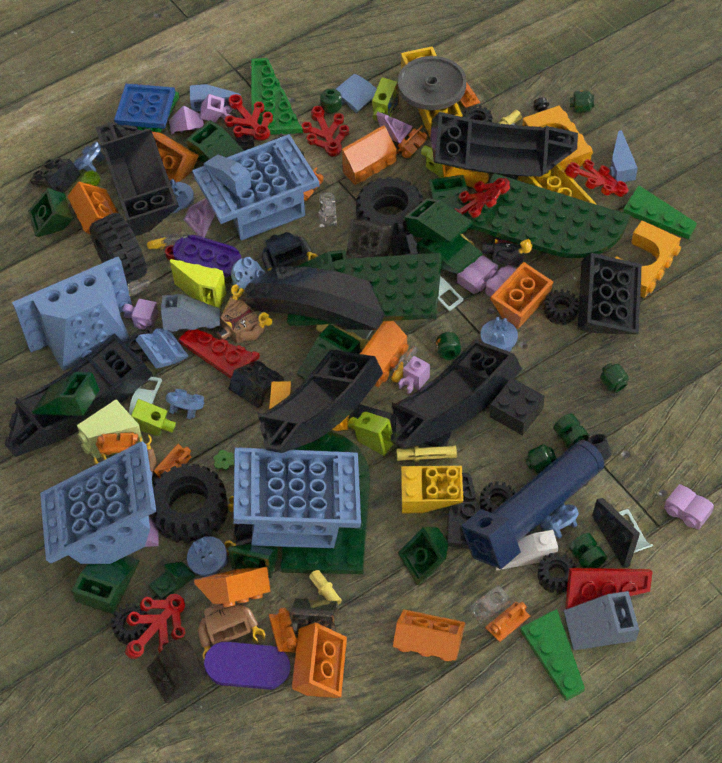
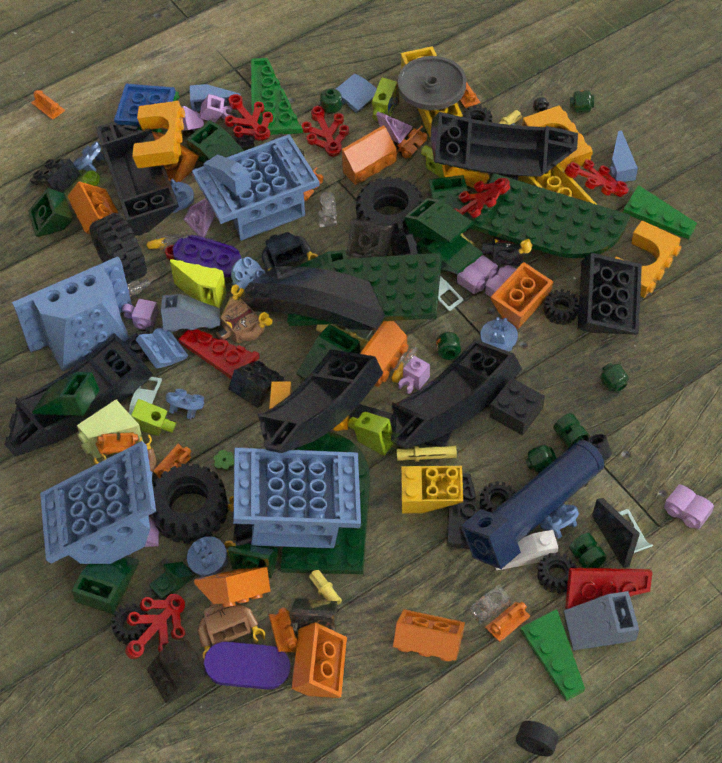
(47, 105): none -> orange hinge
(167, 148): none -> light orange arch
(424, 553): dark green slope -> none
(537, 738): none -> black tyre

